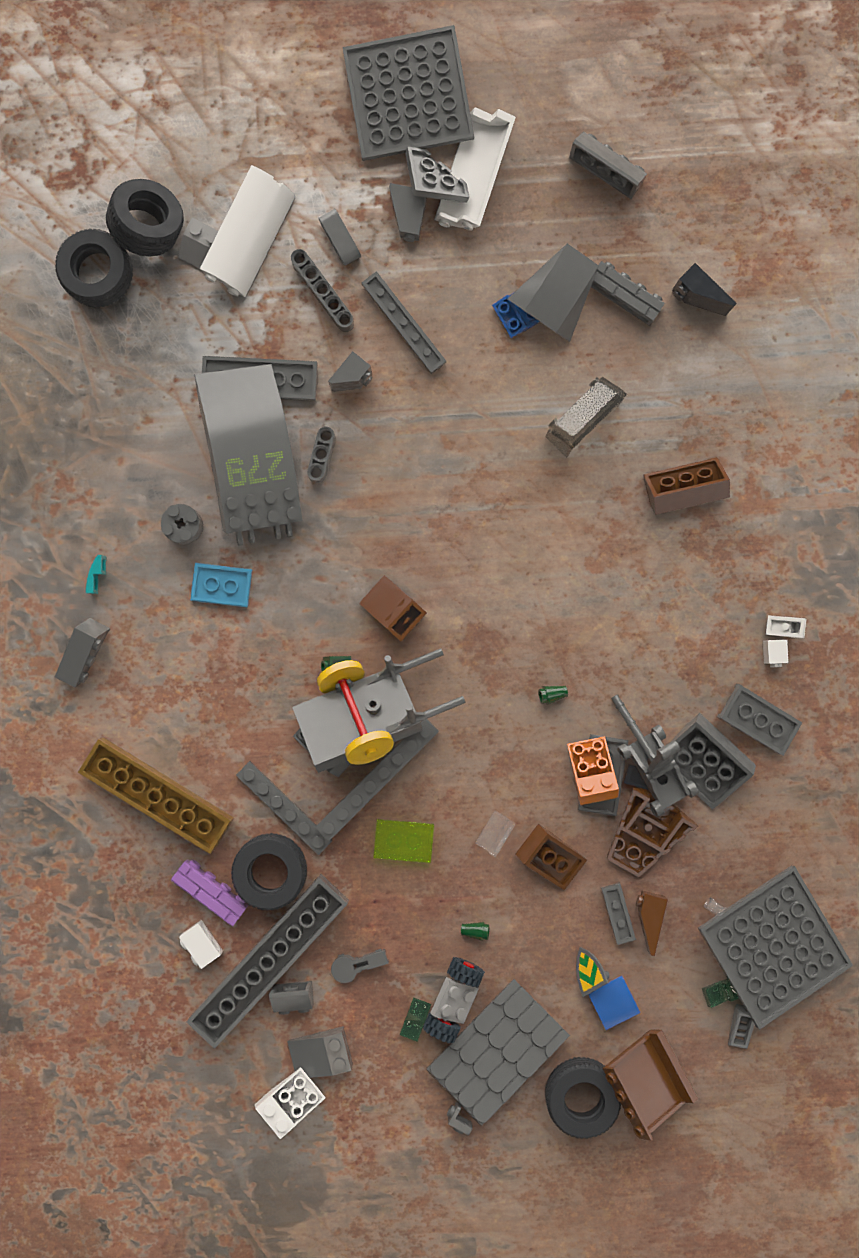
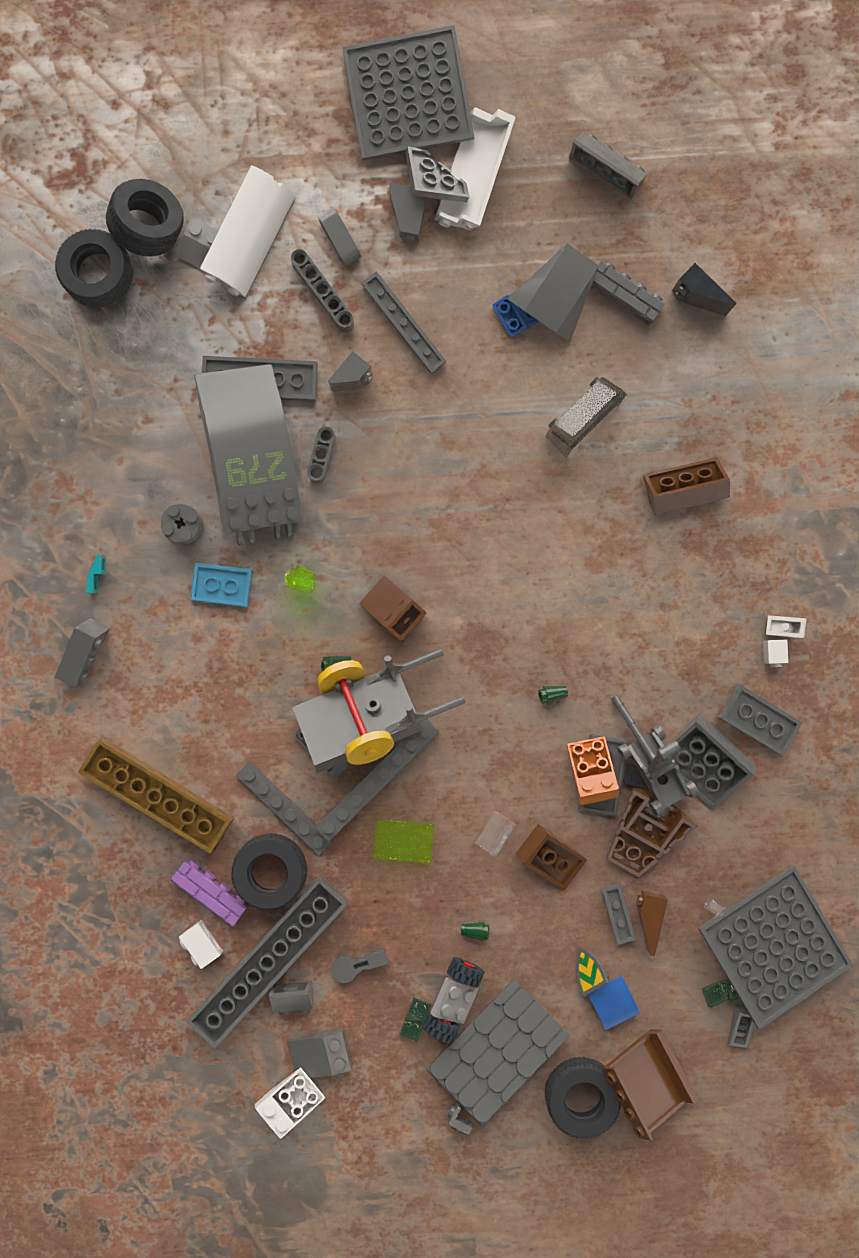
(301, 579): none -> clear neon green brick

